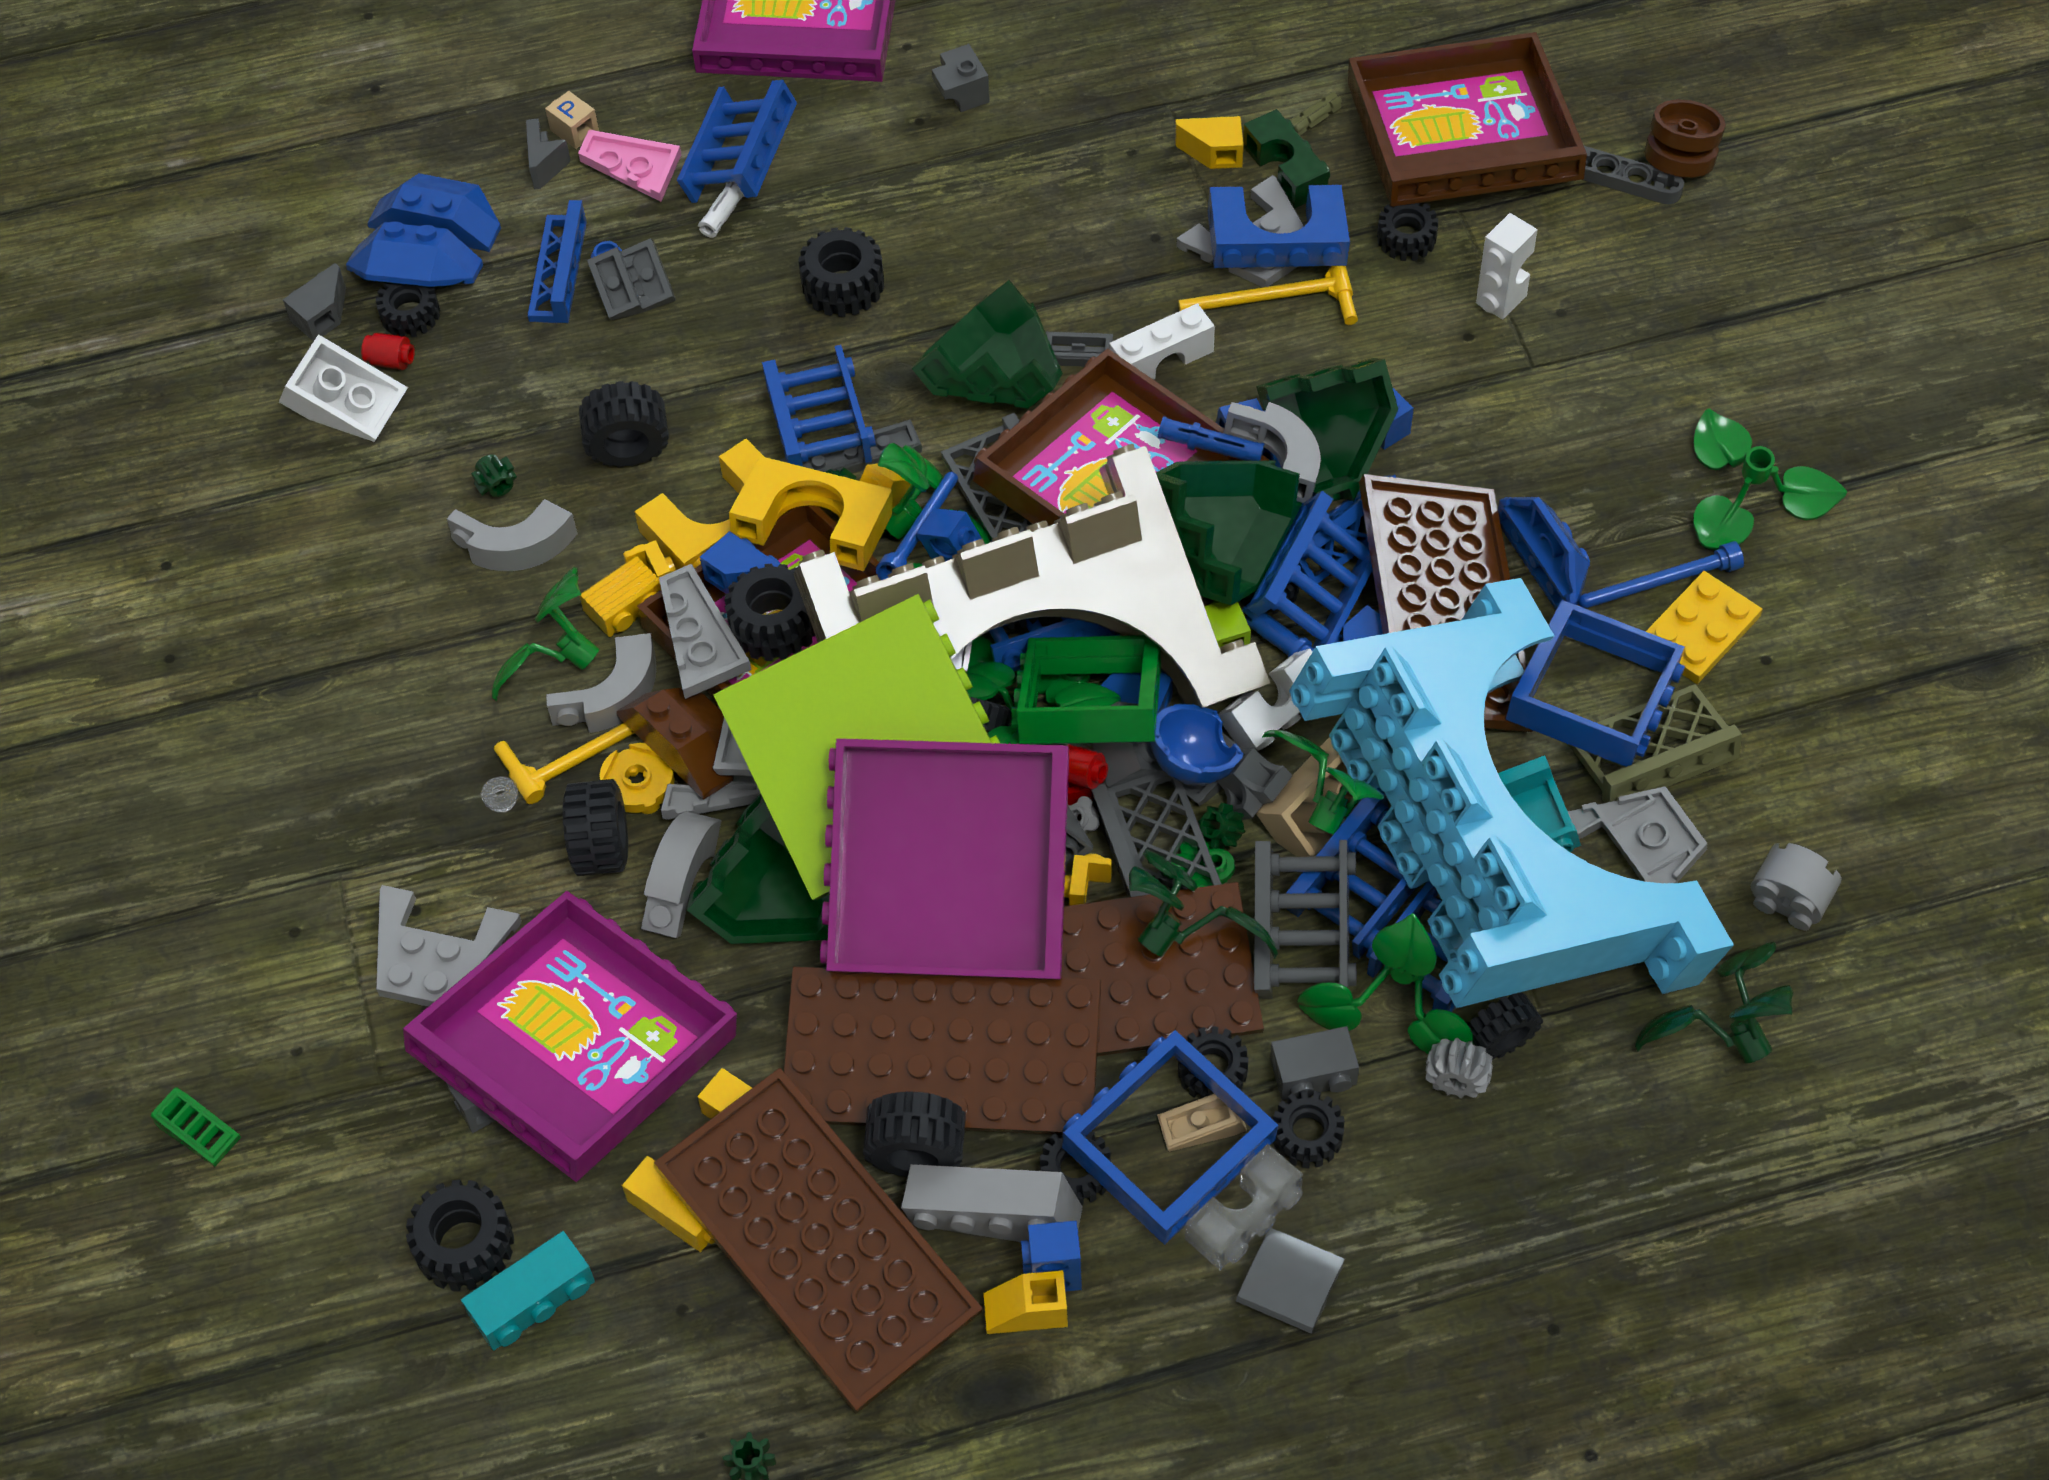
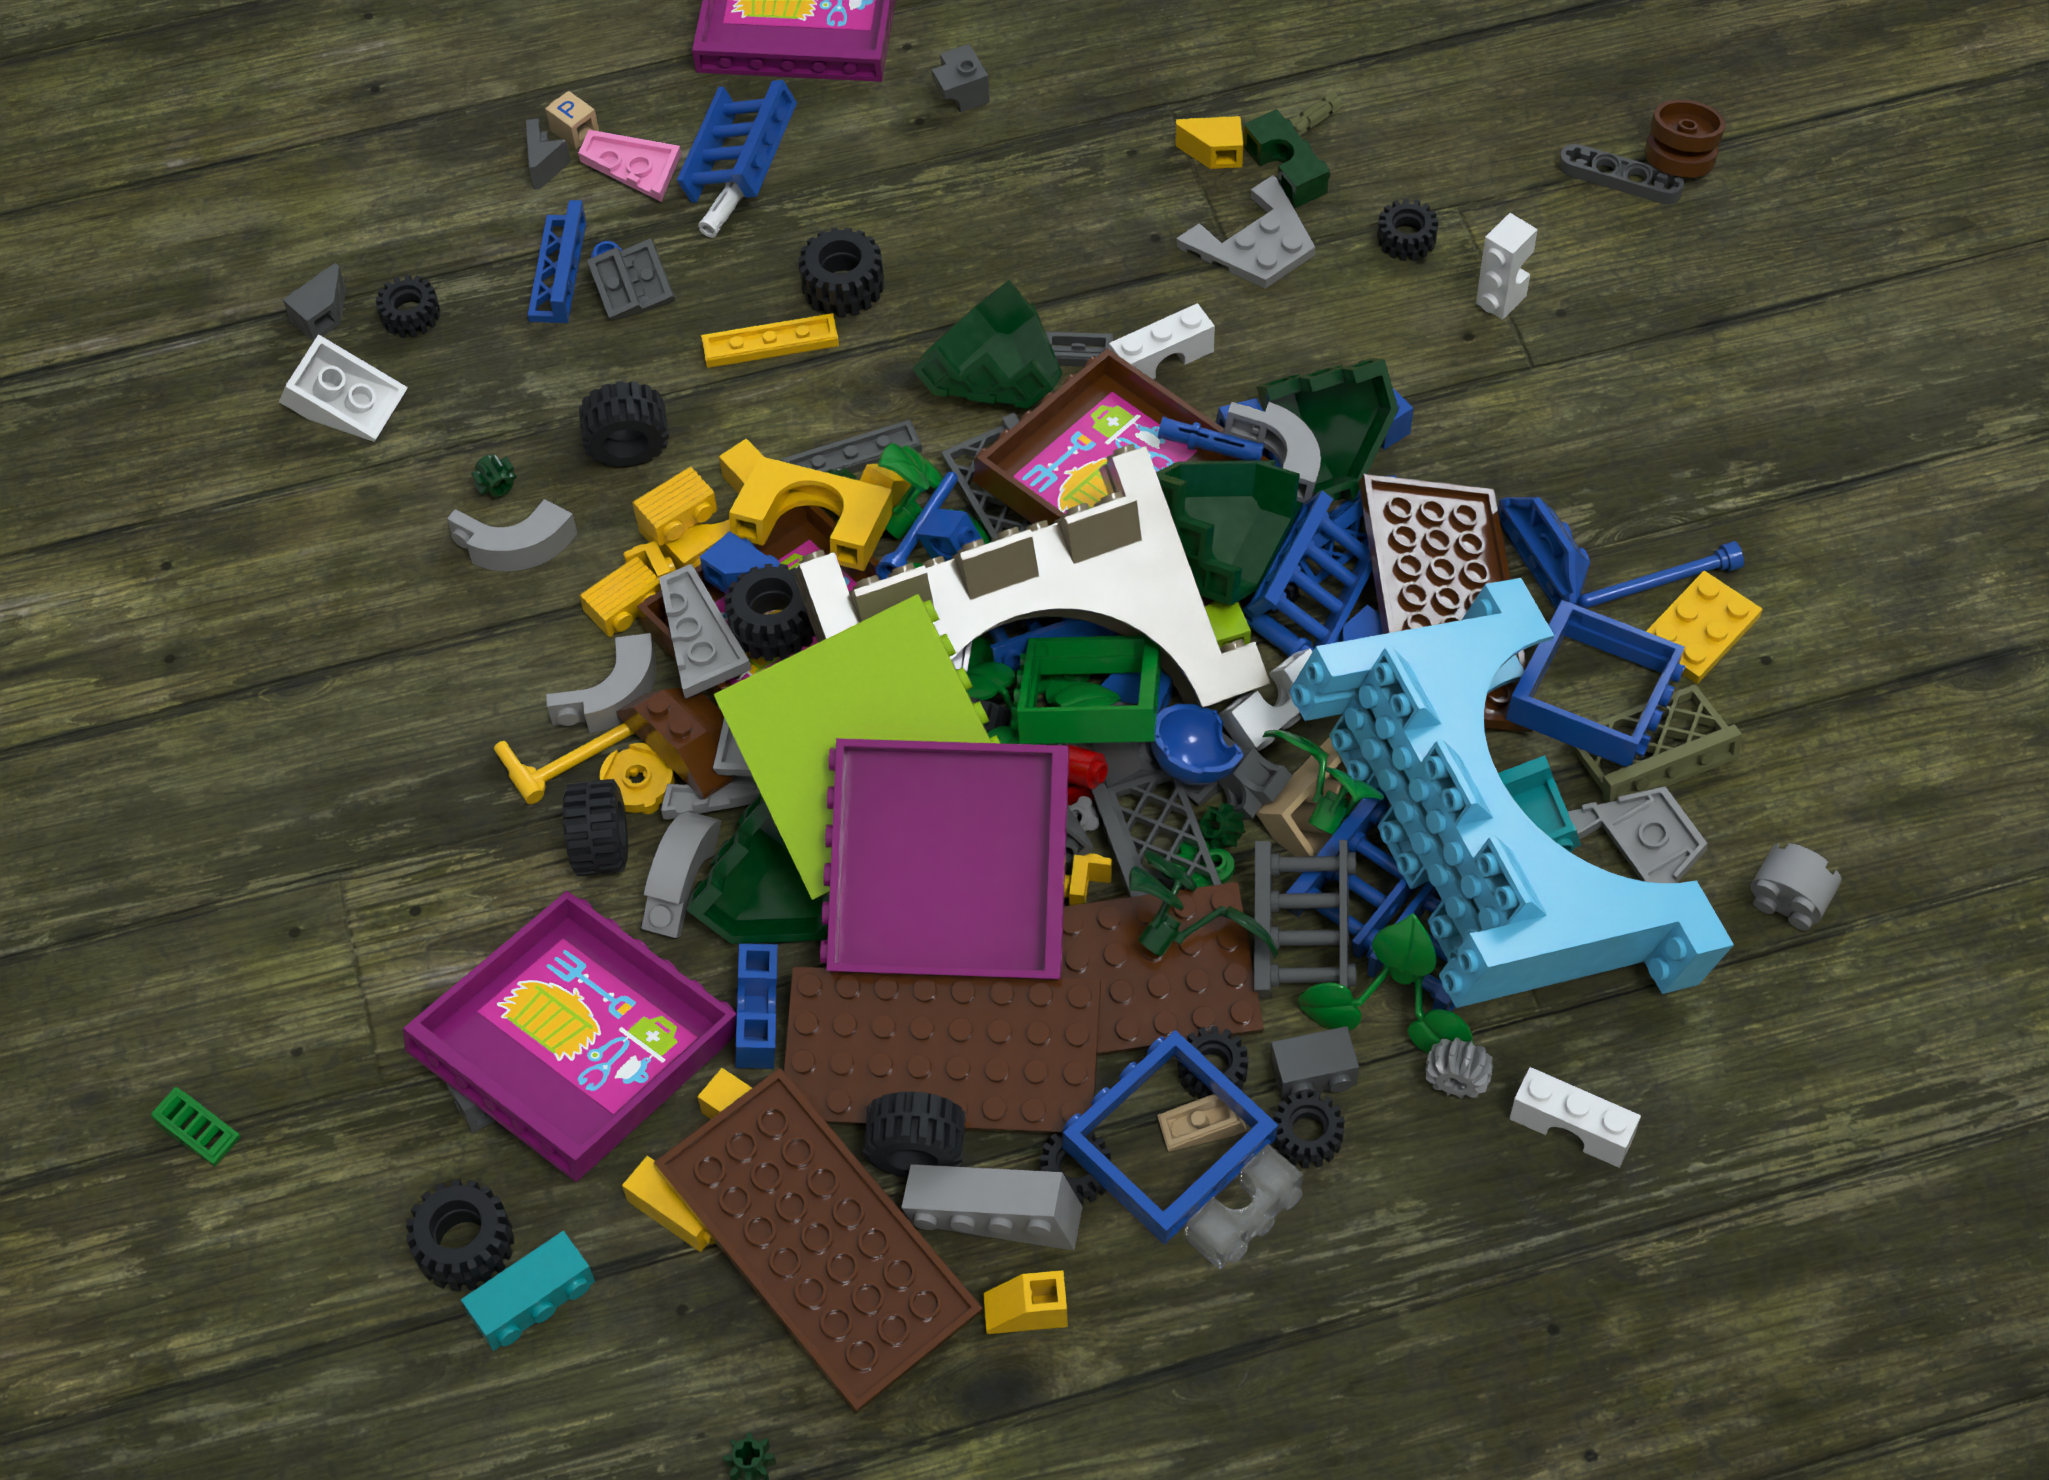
(388, 351): red brick -> none
(414, 256): blue wedge -> none
(425, 964): light grey wing -> none
(443, 204): blue wedge -> none
(501, 802): clear plate -> none
(572, 643): green plant -> none
(675, 506): none -> yellow brick
(756, 1006): none -> blue arch
(770, 340): none -> yellow tile
(792, 429): blue fence -> none
(1054, 1249): blue brick -> none
(1243, 245): blue arch -> none
(1290, 1280): dark grey slope -> none
(1335, 282): yellow bar -> none
(1465, 119): reddish brown panel -> none
(1505, 1025): black tyre -> none
(1599, 1123): none -> white arch
(1724, 441): green plant -> none
(1746, 1031): dark green plant -> none

